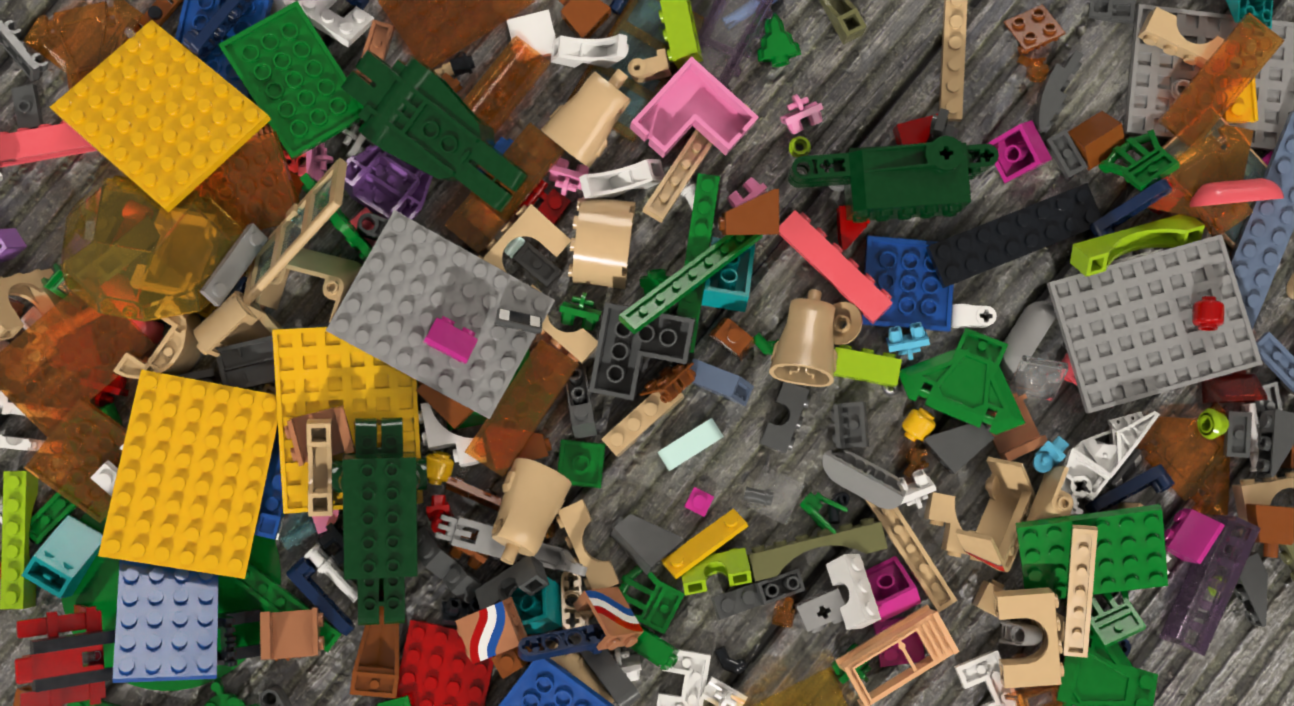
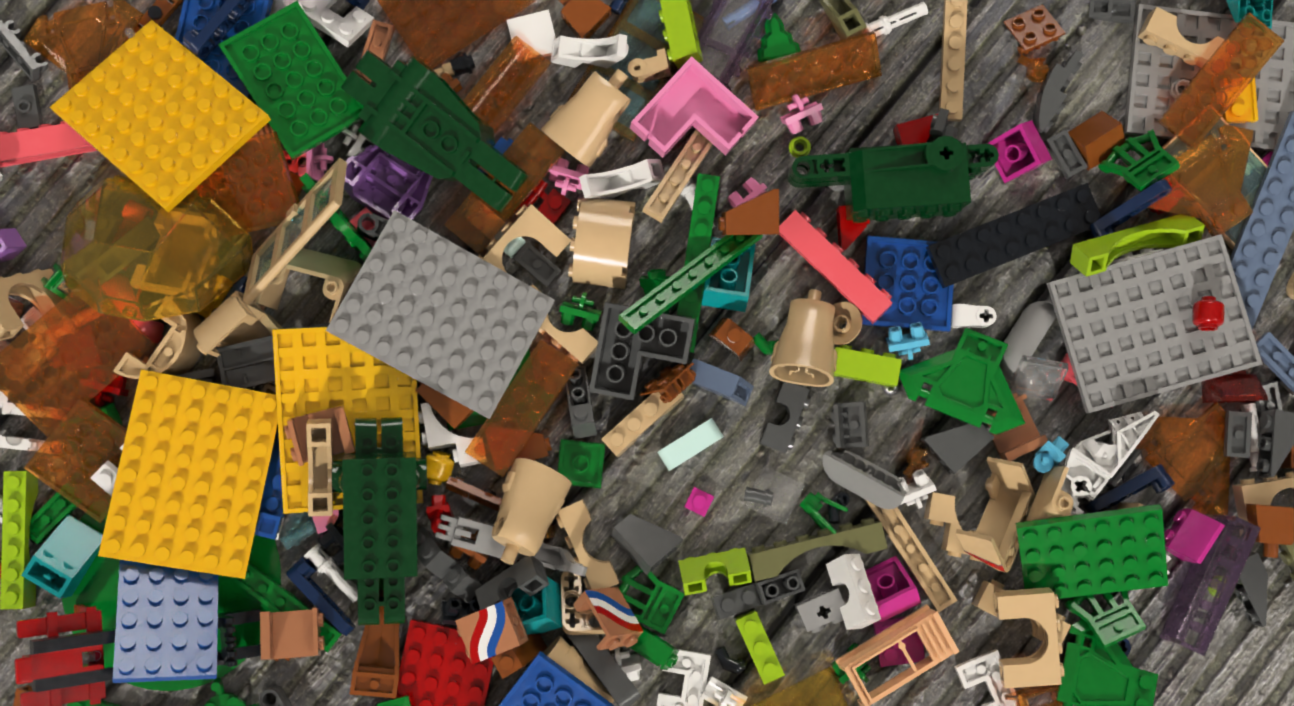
(234, 265): light grey plate -> none
(451, 340): dark pink slope -> none
(518, 321): slope -> none
(593, 633): dark blue beam -> none
(704, 543): yellow plate -> none
(759, 646): none -> lime arch
(784, 614): clear orange piece -> none
(814, 70): none -> clear orange plate
(883, 24): none -> white pin
(918, 424): yellow head -> none
(1019, 633): light grey piece -> none
(1080, 590): tan plate -> none
(1212, 423): lime cone -> none
(1236, 192): coral brick -> none

